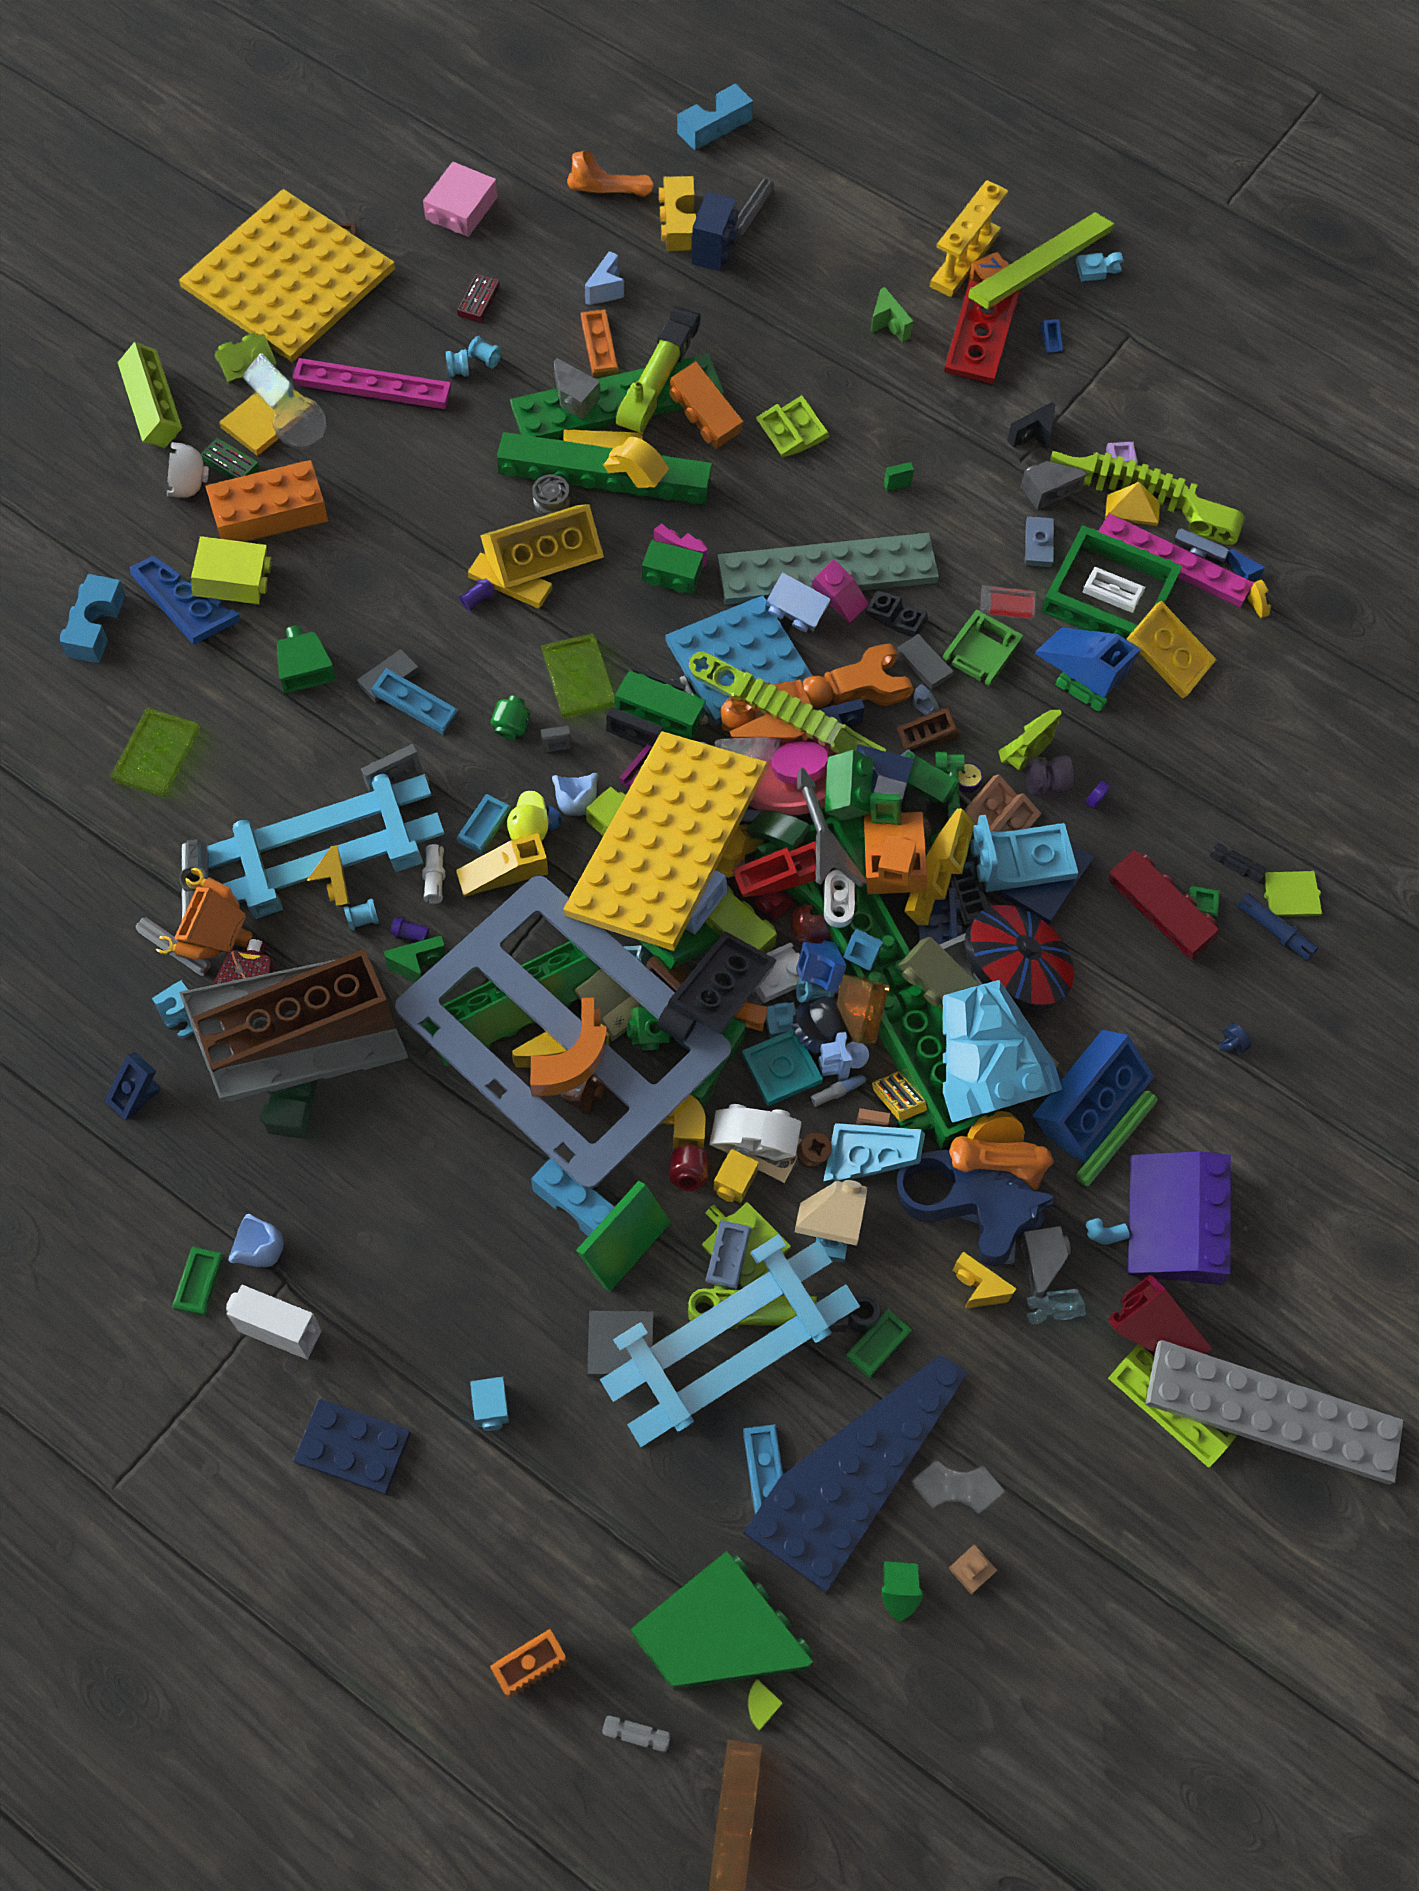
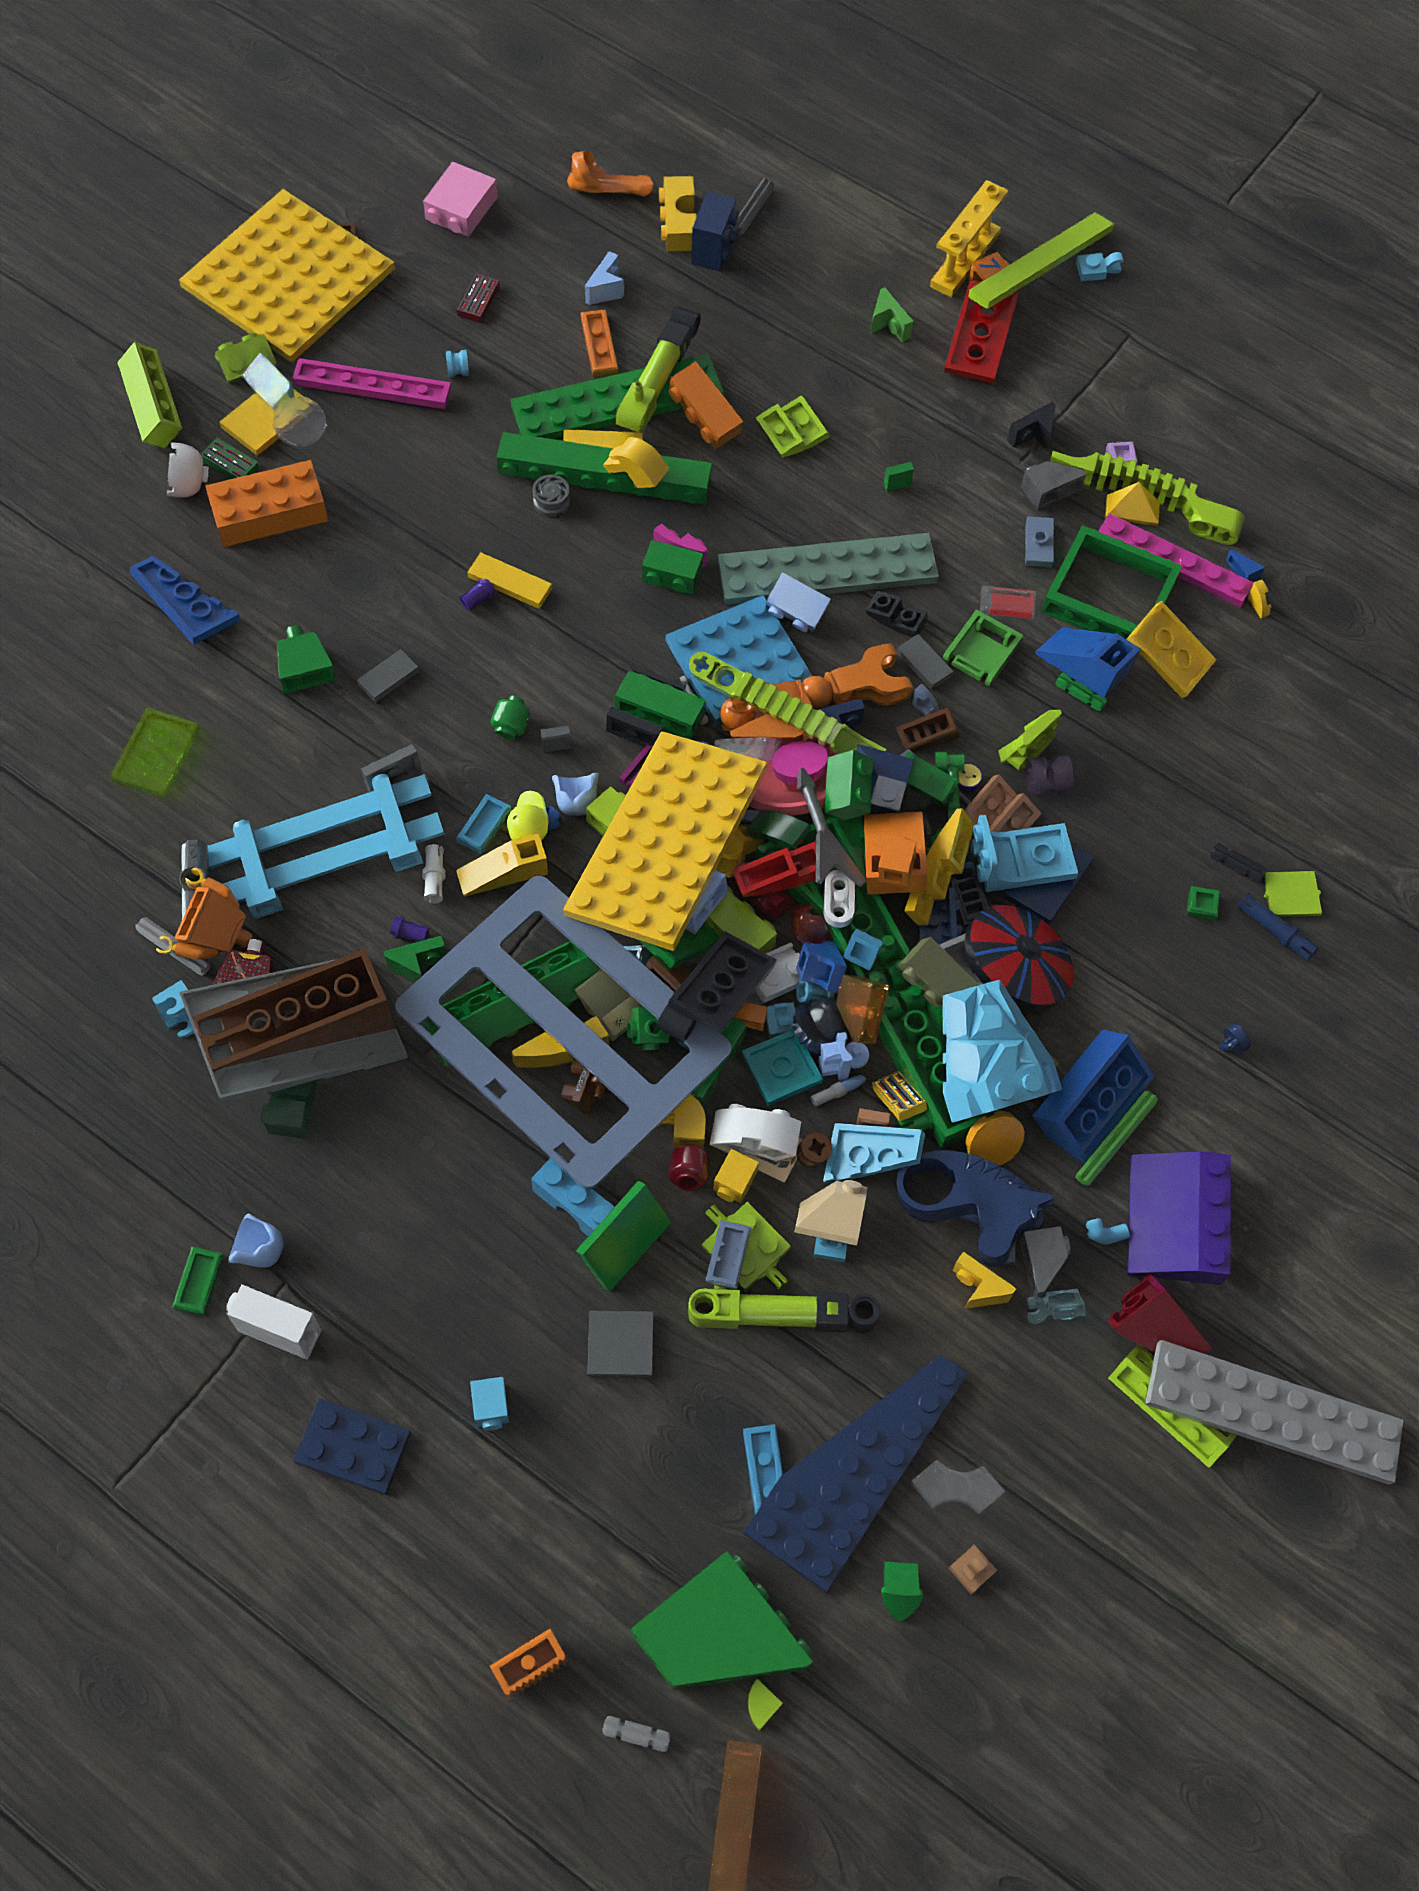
(96, 598): dark azure arch -> none
(132, 1086): dark blue slope -> none
(230, 570): neon yellow brick -> none
(332, 868): yellow slope -> none
(361, 915): medium azure bush -> none
(414, 701): dark azure tile -> none
(489, 354): medium azure bush -> none
(542, 545): yellow slope -> none
(572, 1068): orange arch -> none
(575, 389): flat silver slope -> none
(578, 675): clear neon green tile -> none
(648, 1363): medium azure fence -> none
(702, 127): dark azure arch -> none
(841, 589): dark pink slope -> none
(878, 1343): green tile -> none
(885, 808): green tile -> none
(1019, 1158): orange hair -> none
(1051, 335): blue piece -> none
(1098, 794): dark purple tile -> none
(1112, 592): white tile -> none
(1164, 905): dark red brick -> none
(1201, 546): sand blue plate -> none

